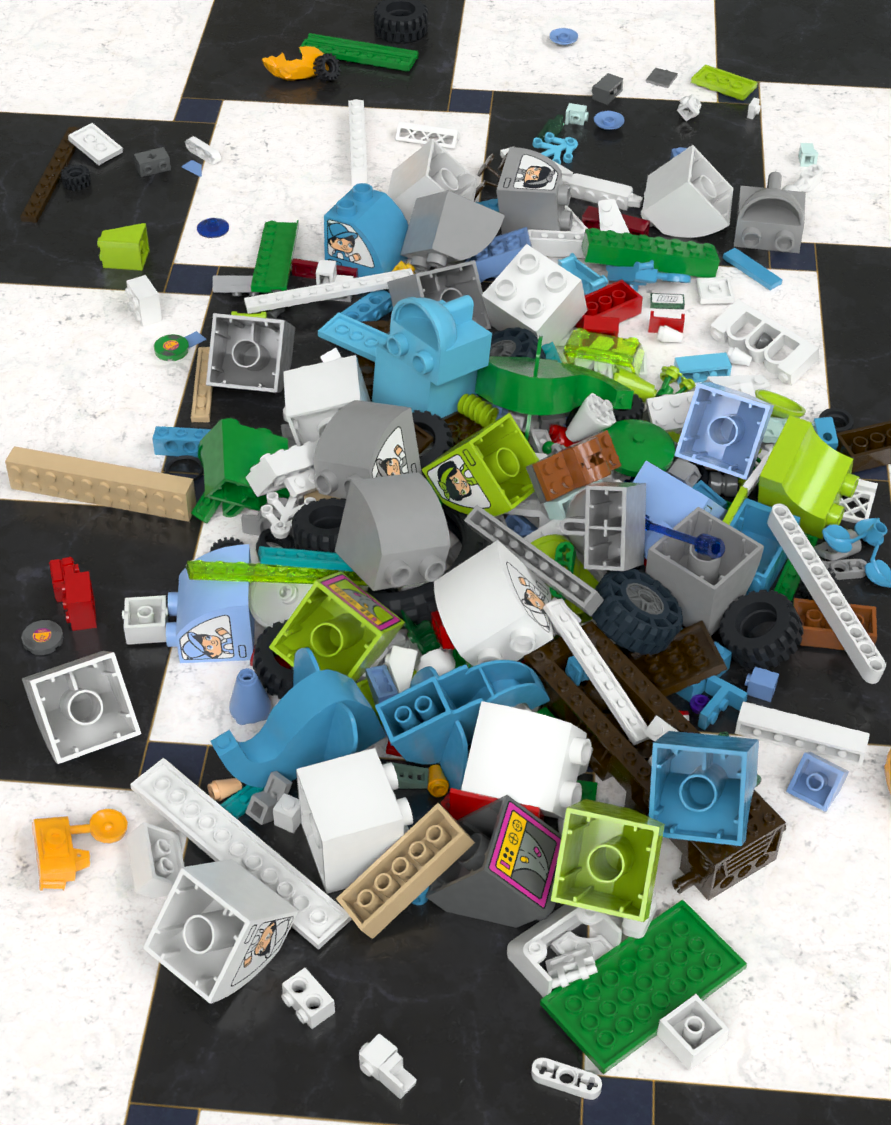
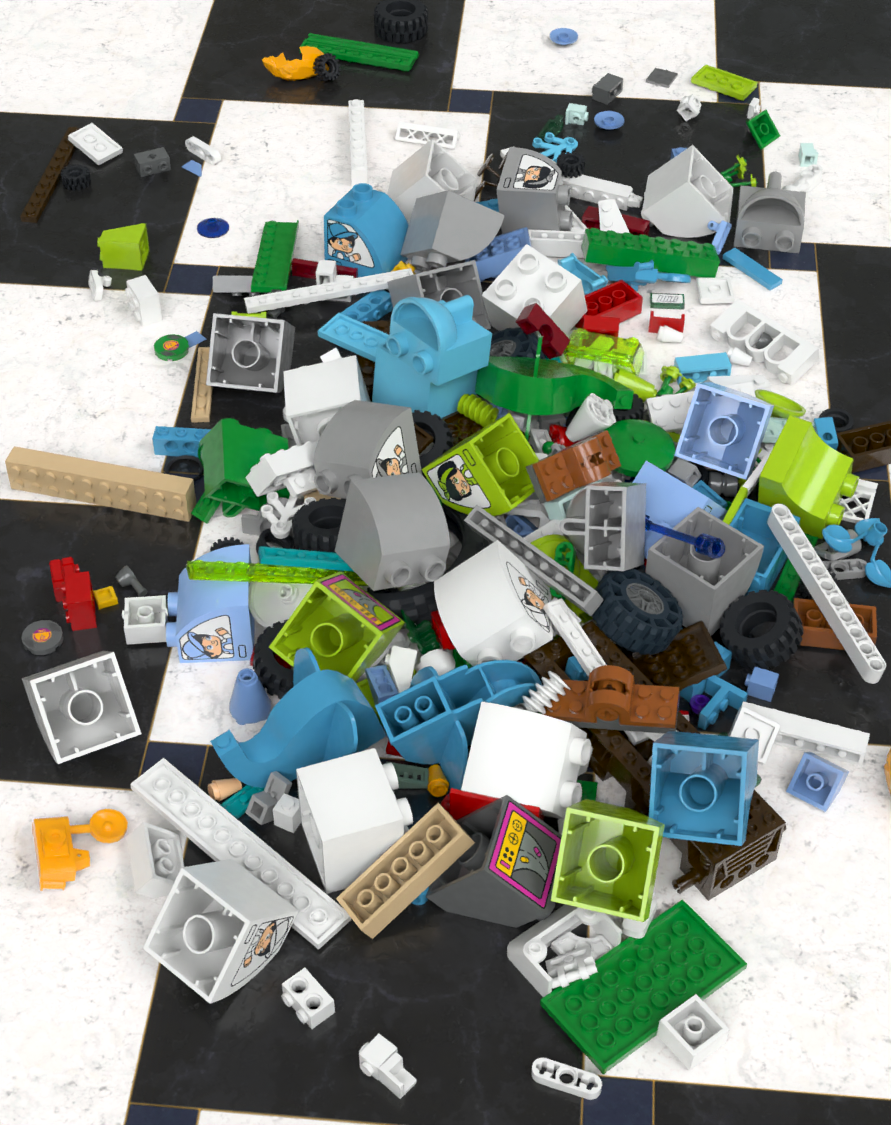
(96, 284): none -> white piece
(105, 597): none -> yellow tile
(126, 577): none -> dark grey bar
(535, 319): none -> dark red arch
(545, 693): none -> white piece
(571, 164): none -> black tyre
(617, 703): none -> dark orange piece
(722, 231): none -> light blue piece
(739, 170): none -> plant
(754, 726): none -> white tile
(762, 129): none -> green slope

